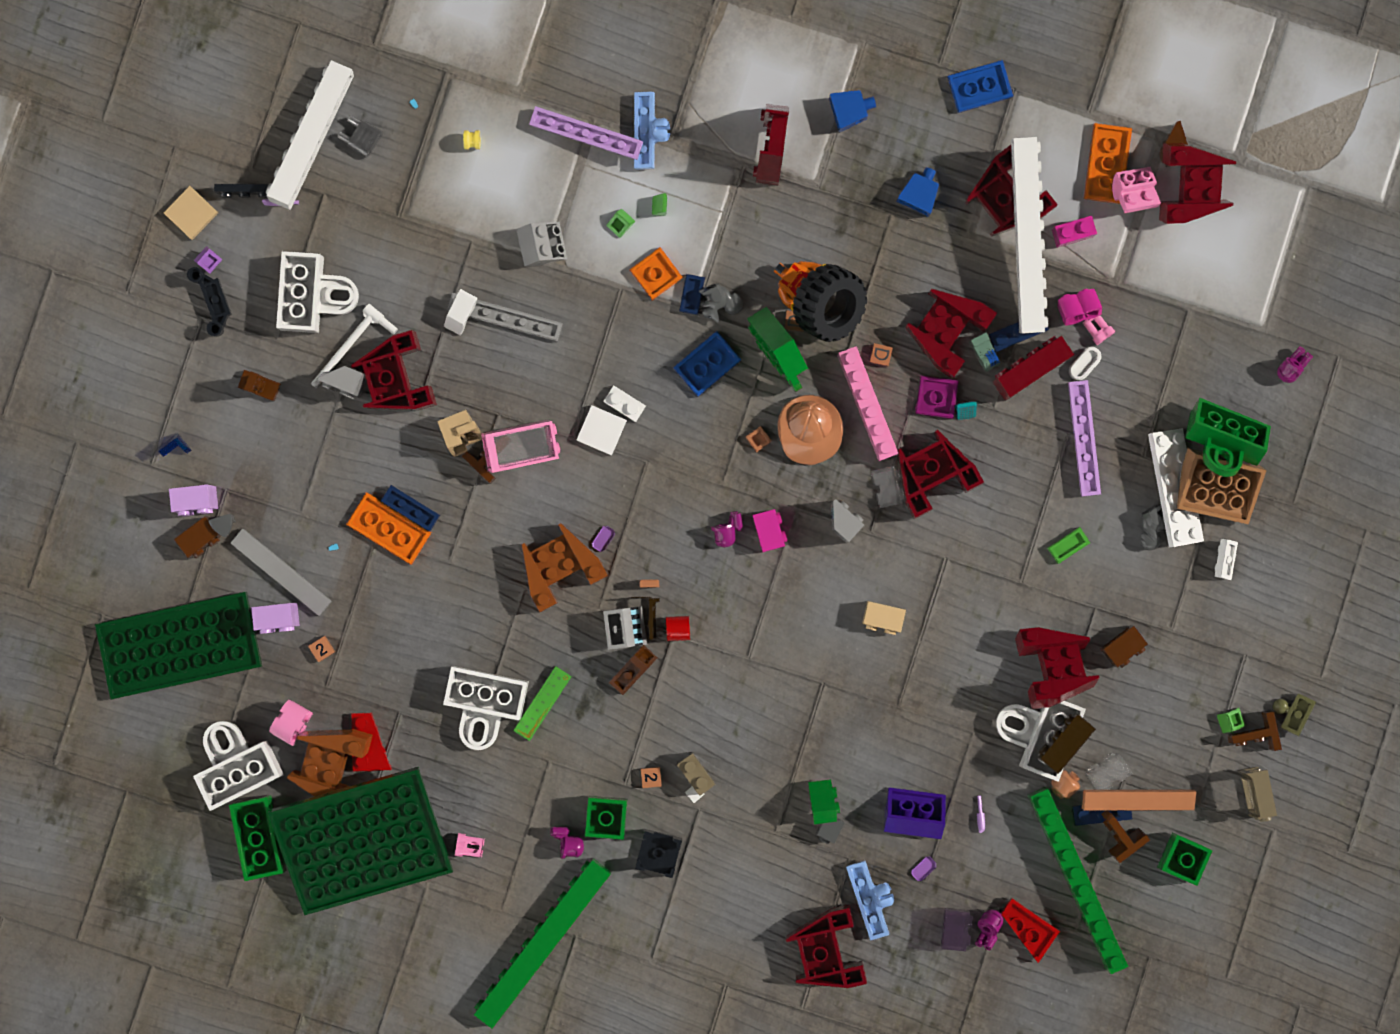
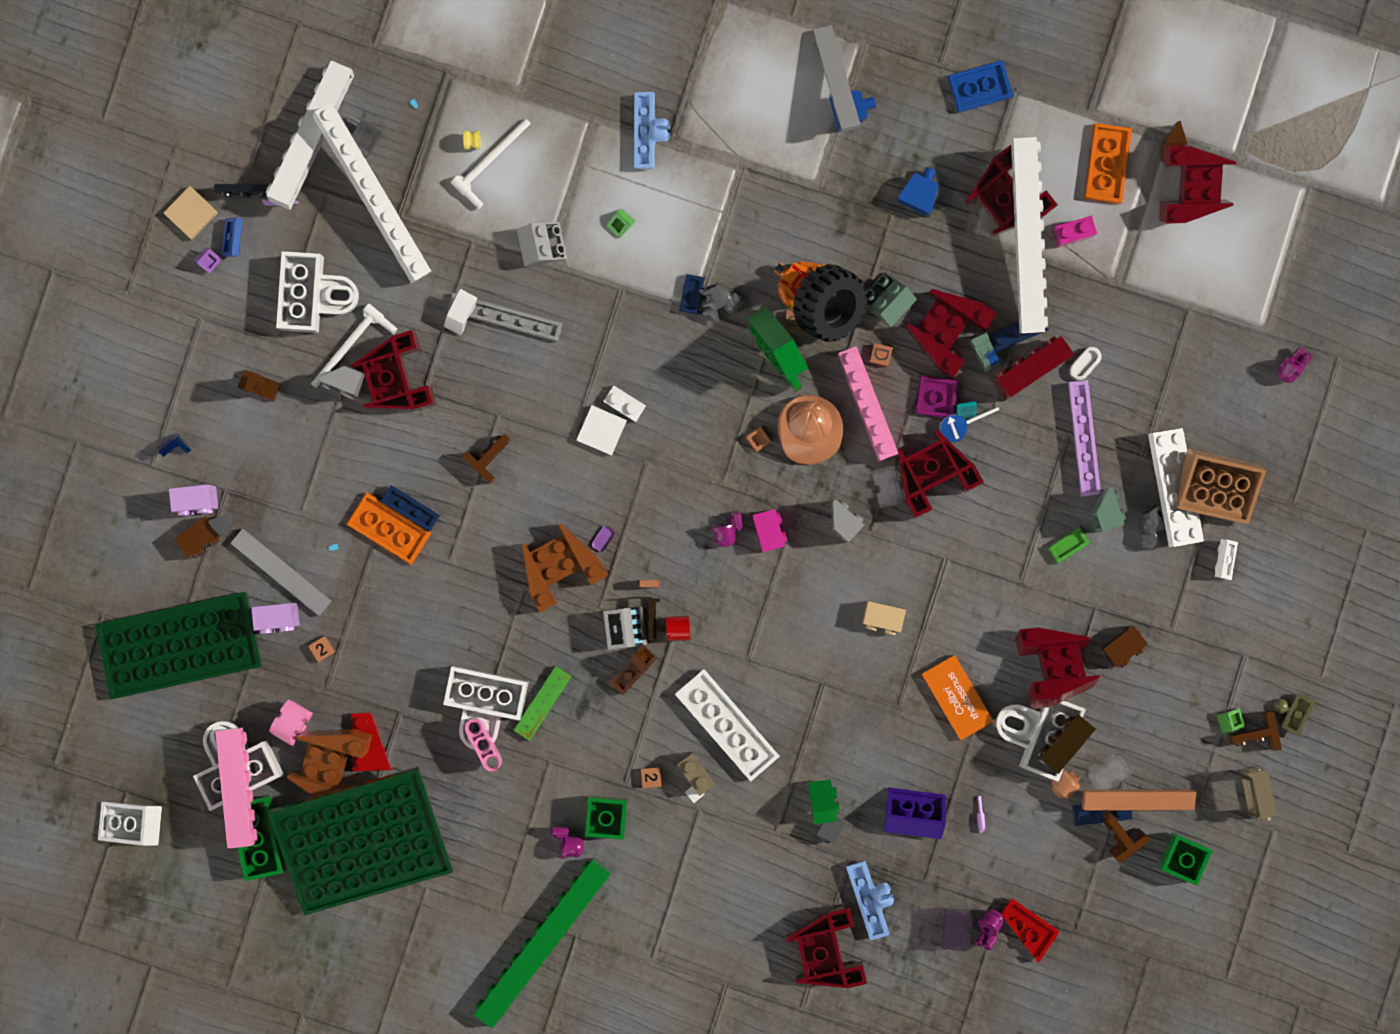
(129, 823): none -> white slope
(214, 298): black plate -> none
(231, 237): none -> blue plate
(235, 787): none -> bright pink brick
(371, 192): none -> white brick
(459, 432): tan plate -> none
(461, 846): bright pink piece -> none
(463, 184): none -> white bar
(483, 754): none -> bright pink beam
(520, 446): window -> none
(586, 133): lavender plate -> none
(656, 273): orange tile -> none
(658, 853): black panel -> none
(659, 204): bright green slope -> none
(707, 363): blue tile -> none
(727, 725): none -> white plate
(770, 160): dark red wedge -> none
(836, 78): none -> light grey tile
(889, 299): none -> sand green slope
(924, 868): medium lavender piece -> none
(955, 427): none -> blue piece
(957, 697): none -> orange tile
(1077, 880): green brick -> none
(1079, 306): dark pink brick -> none
(1101, 335): bright pink piece -> none
(1106, 511): none -> sand green slope
(1135, 189): bright pink brick -> none
(1227, 435): green brick -> none

